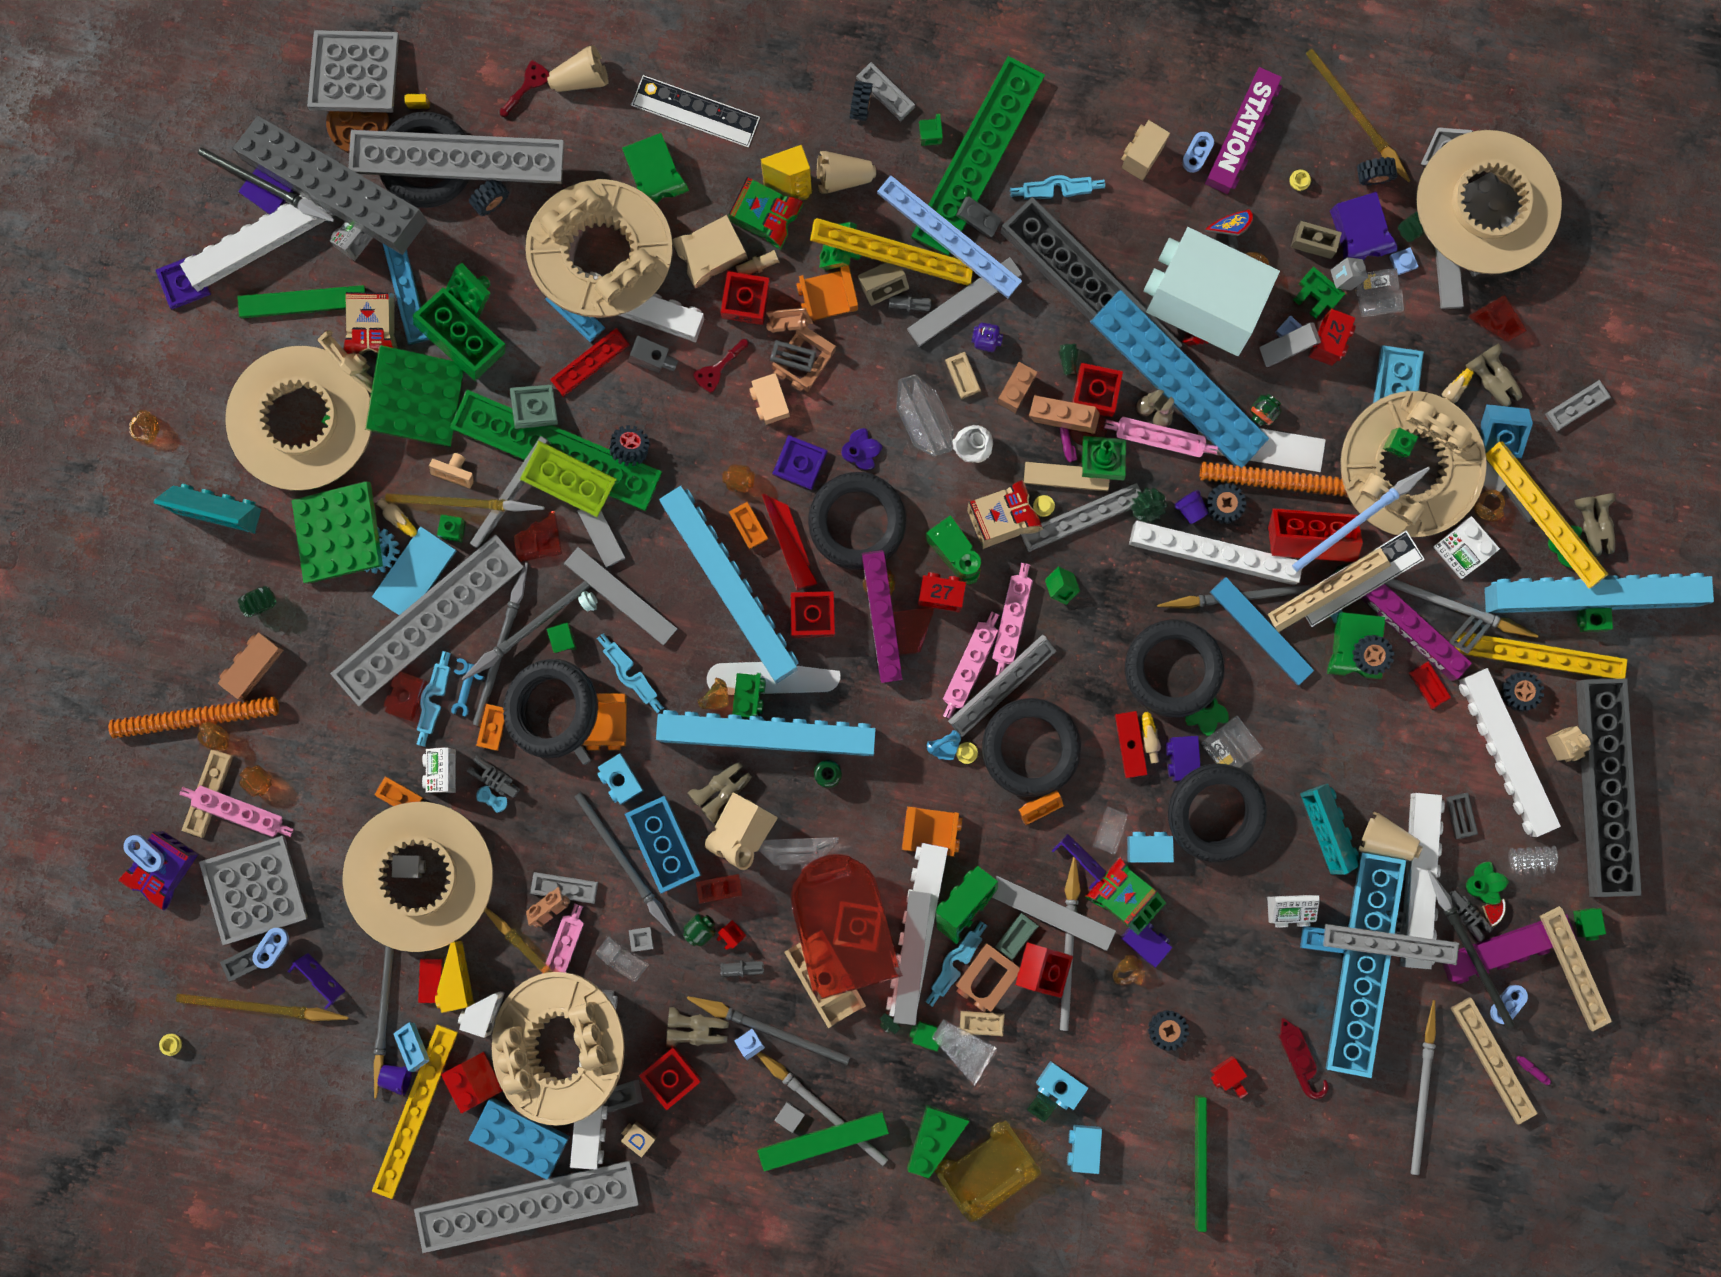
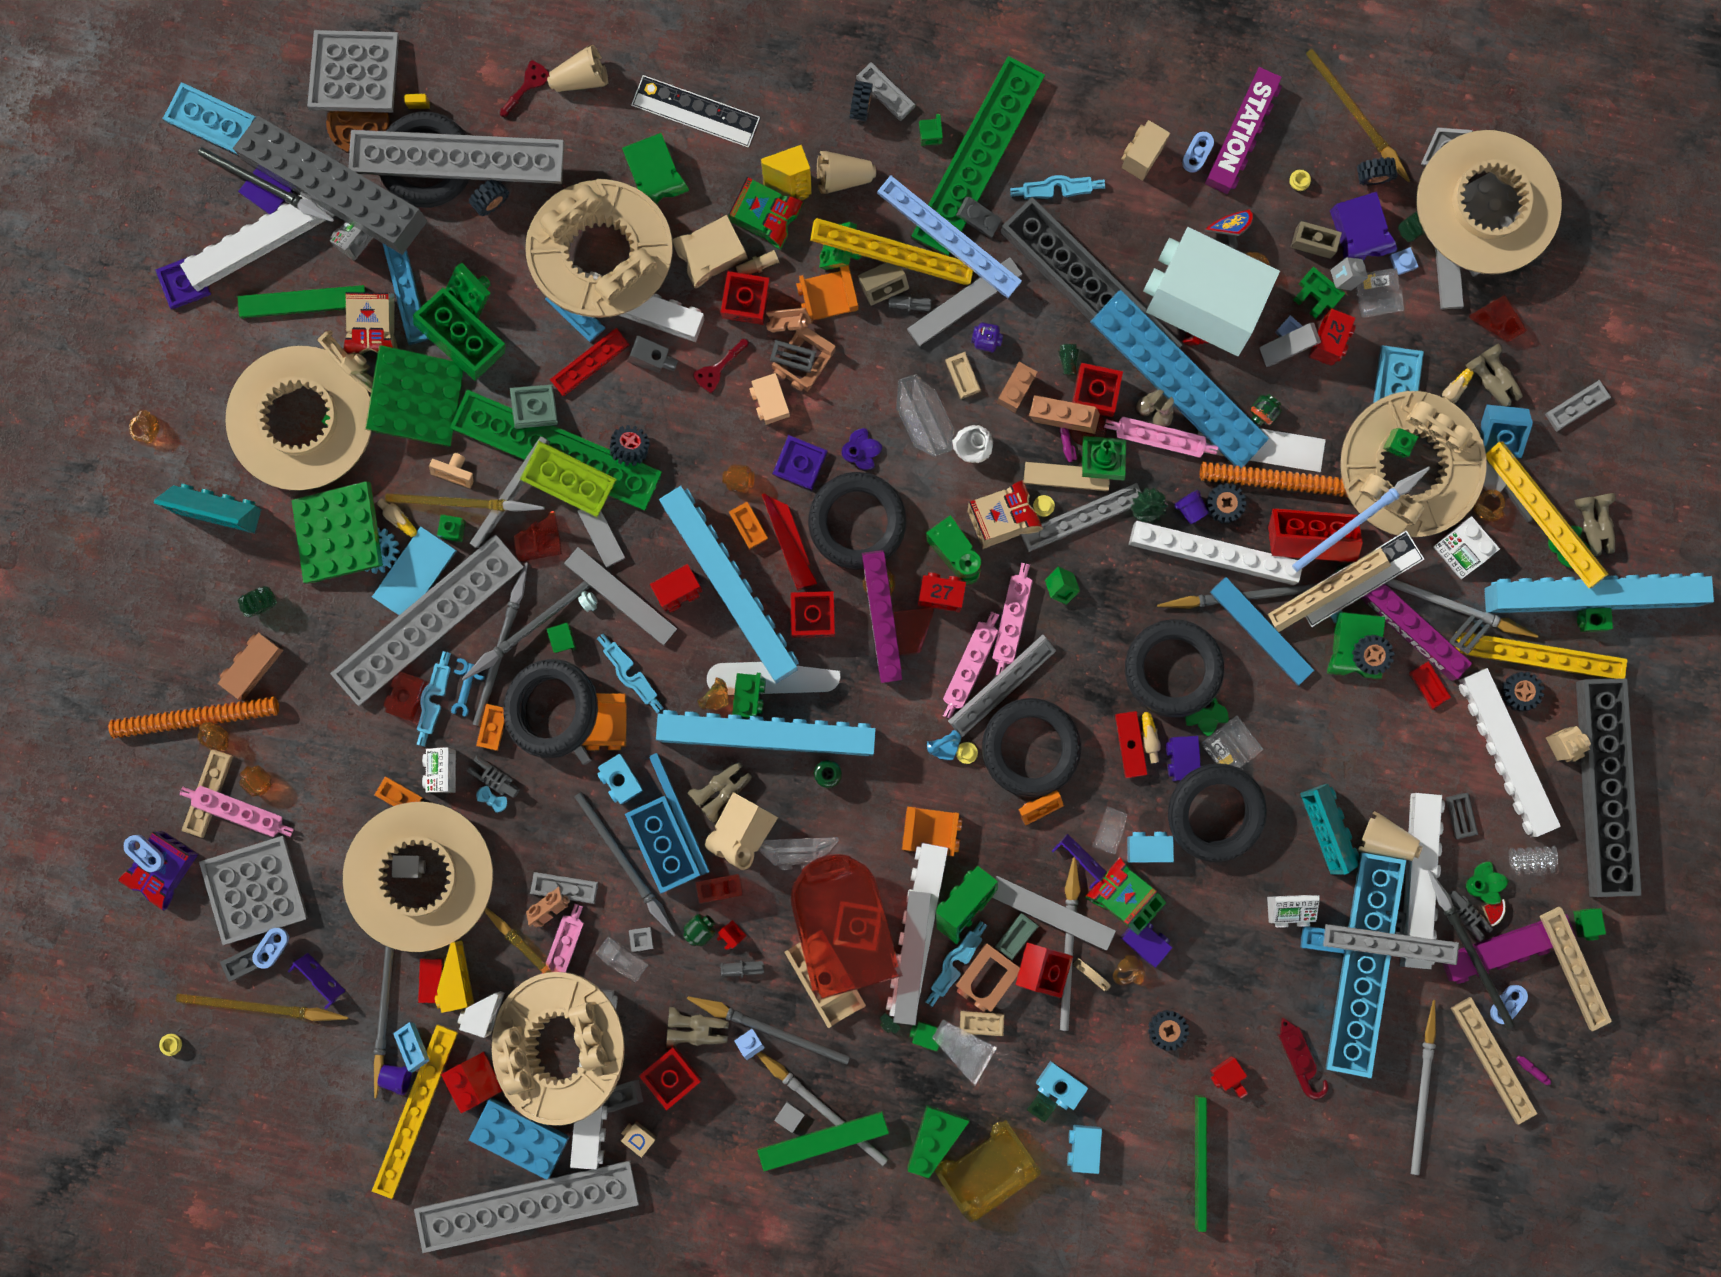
(207, 117): none -> medium azure tile
(676, 588): none -> red brick
(679, 814): none -> dark azure tile
(1092, 975): none -> tan tile

